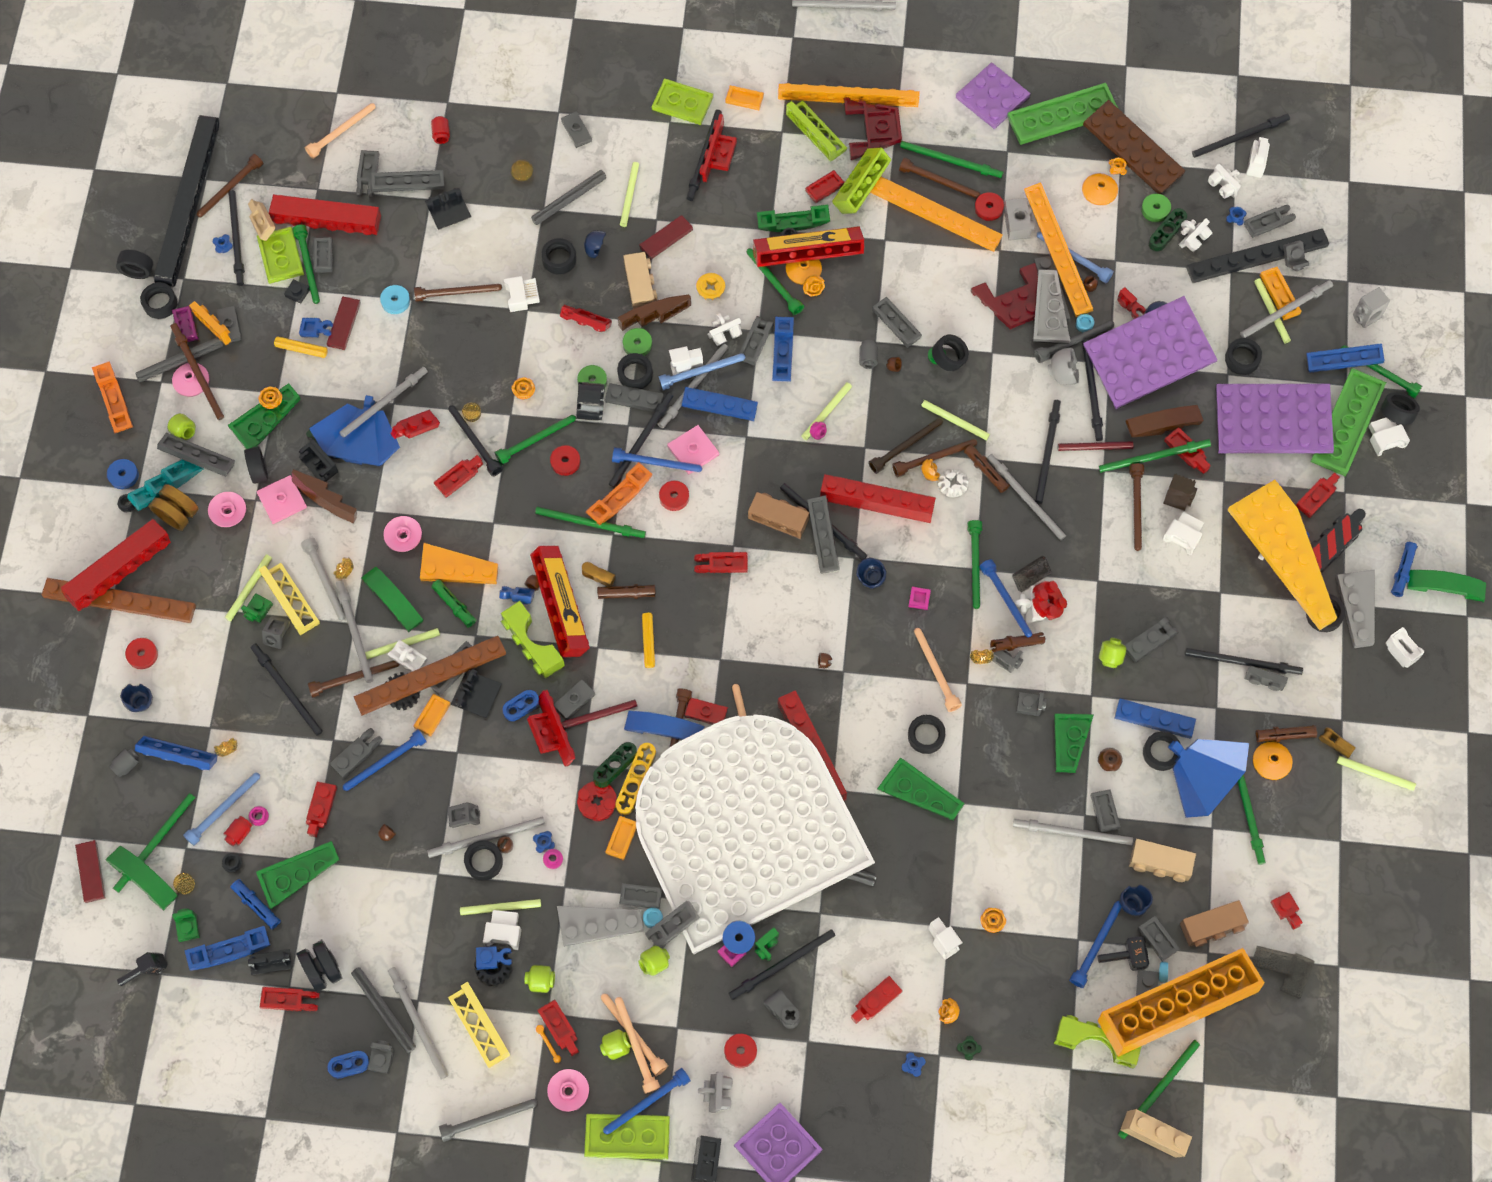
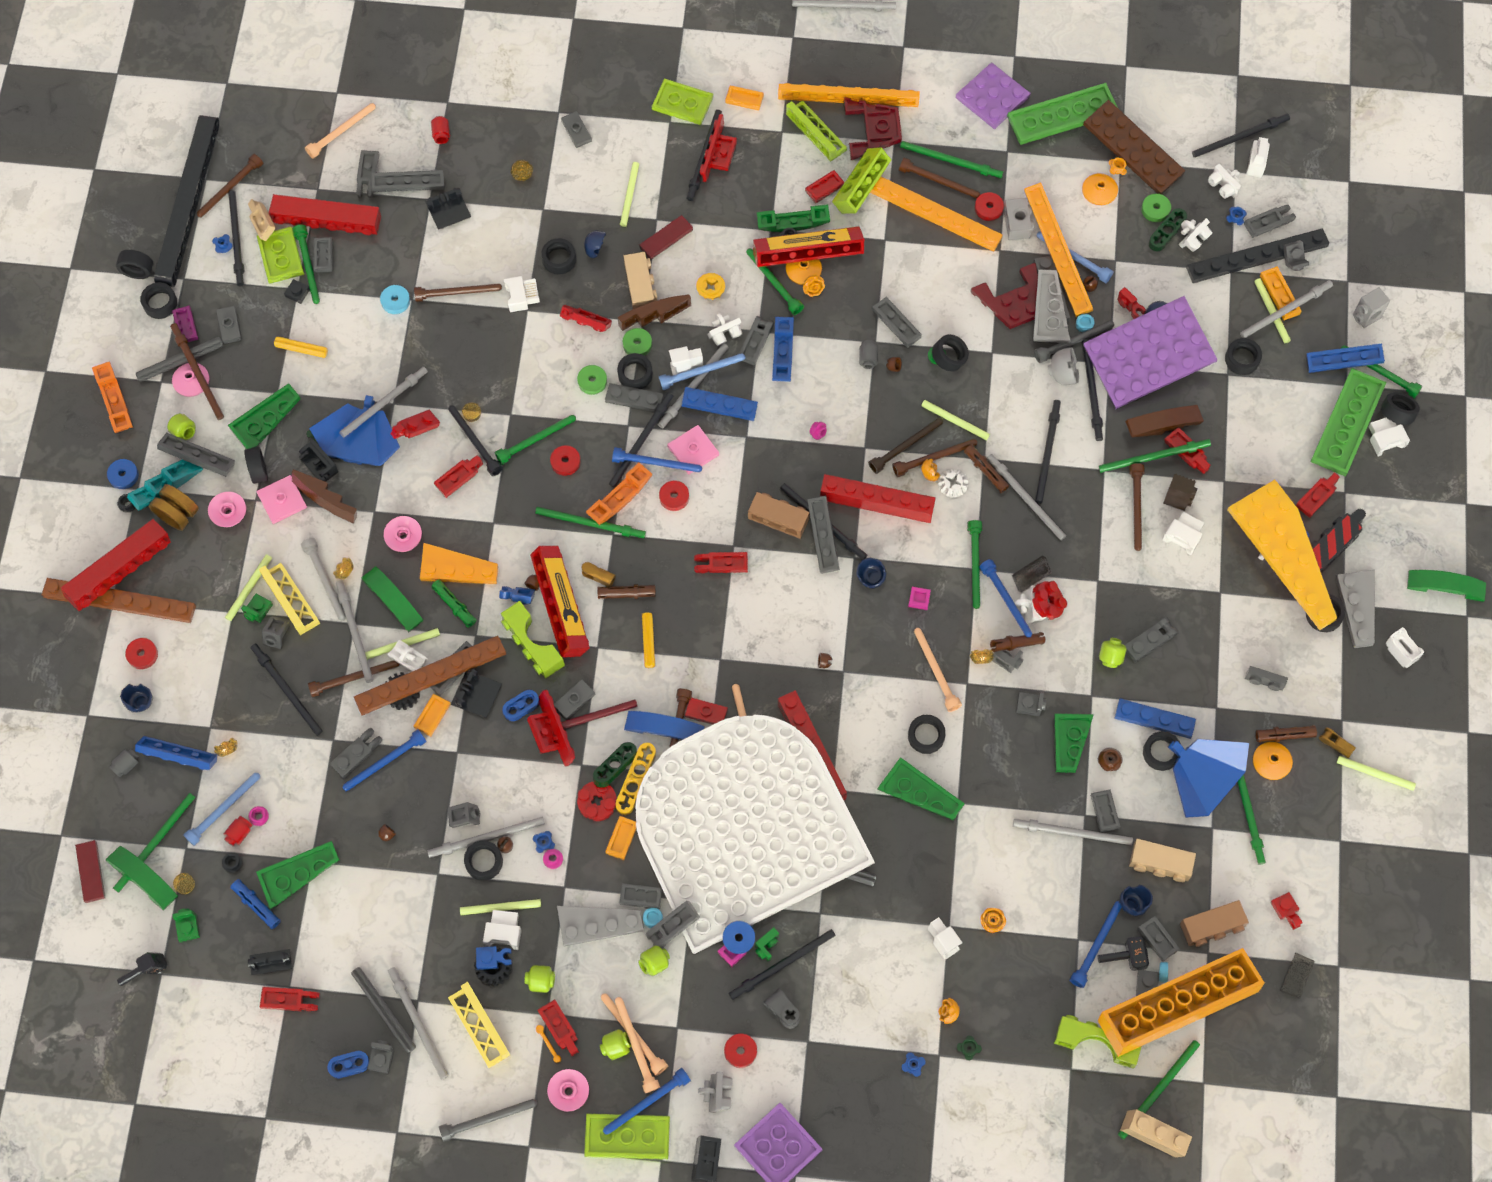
(211, 322): light orange plate -> none
(227, 950): blue slope -> none
(267, 393): light orange plate -> none
(313, 326): blue plate -> none
(320, 807): red hinge -> none
(322, 964): black wheel -> none
(343, 323): dark red tile -> none
(522, 383): light orange plate -> none
(568, 197): dark grey axle -> none
(590, 401): black brick -> none
(827, 410): yellowish green bar -> none
(876, 1000): red hinge -> none
(1095, 446): dark red bar -> none
(1274, 418): medium lavender plate -> none
(1274, 960): clear smoke plate -> none
(1282, 667): black bar -> none
(1402, 575): blue pin -> none

